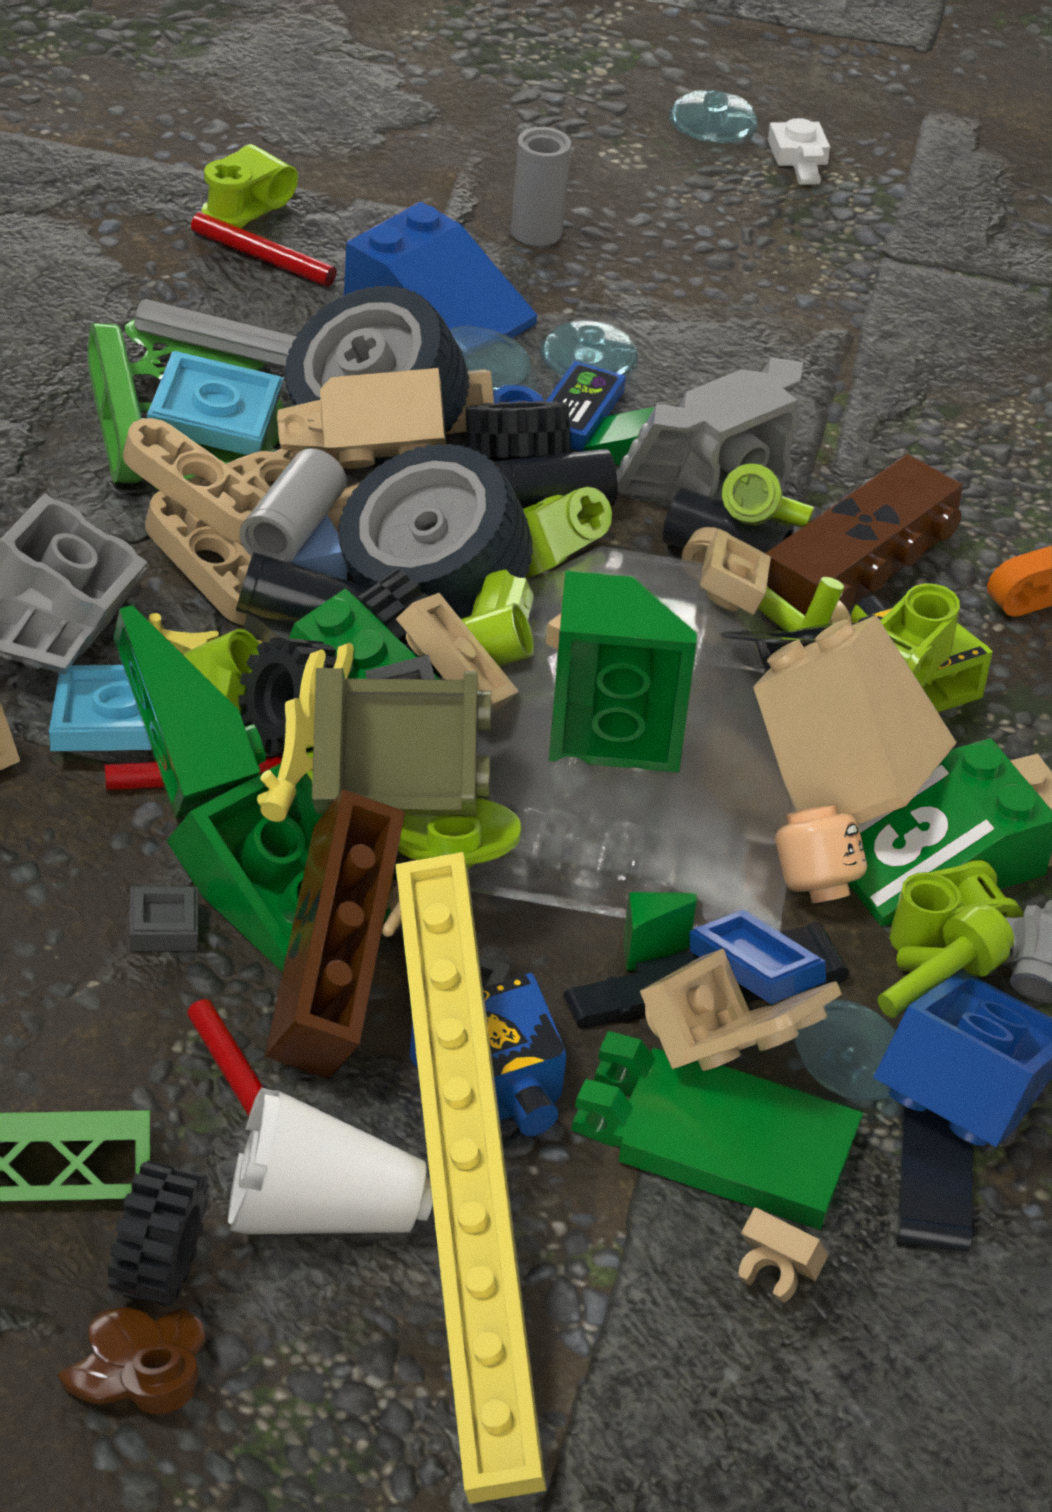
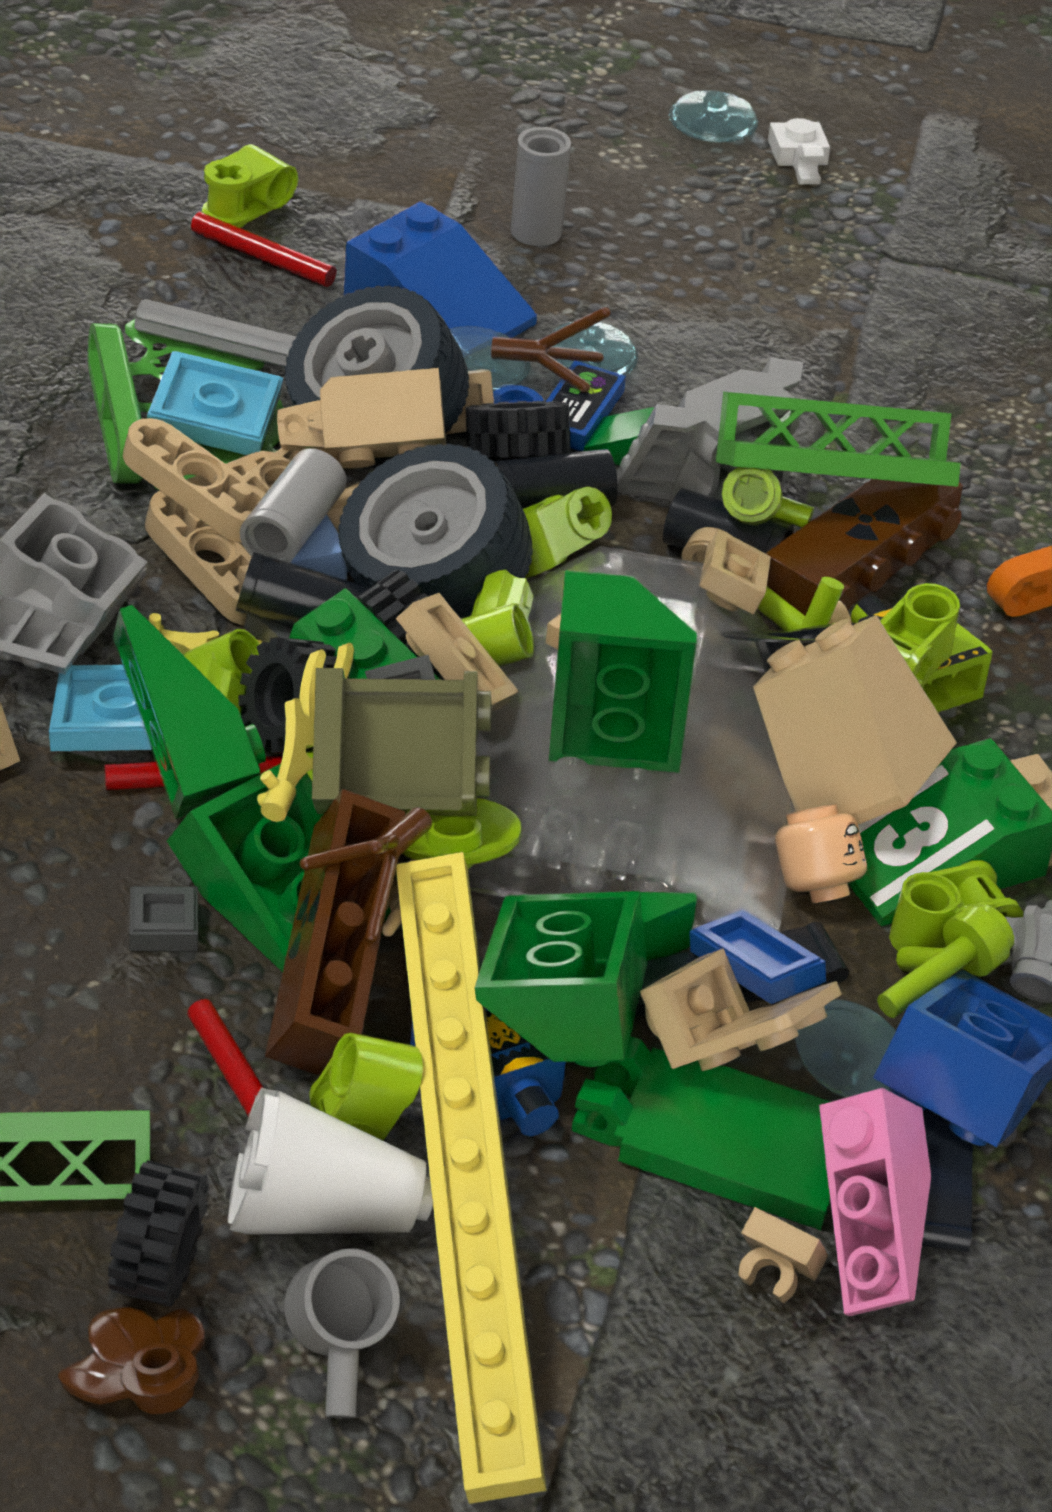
(338, 1309): none -> light grey piece
(368, 1083): none -> lime piece
(388, 849): none -> reddish brown plant
(543, 352): none -> reddish brown plant
(567, 972): none -> green slope
(842, 462): none -> bright green fence
(877, 1196): none -> bright pink slope

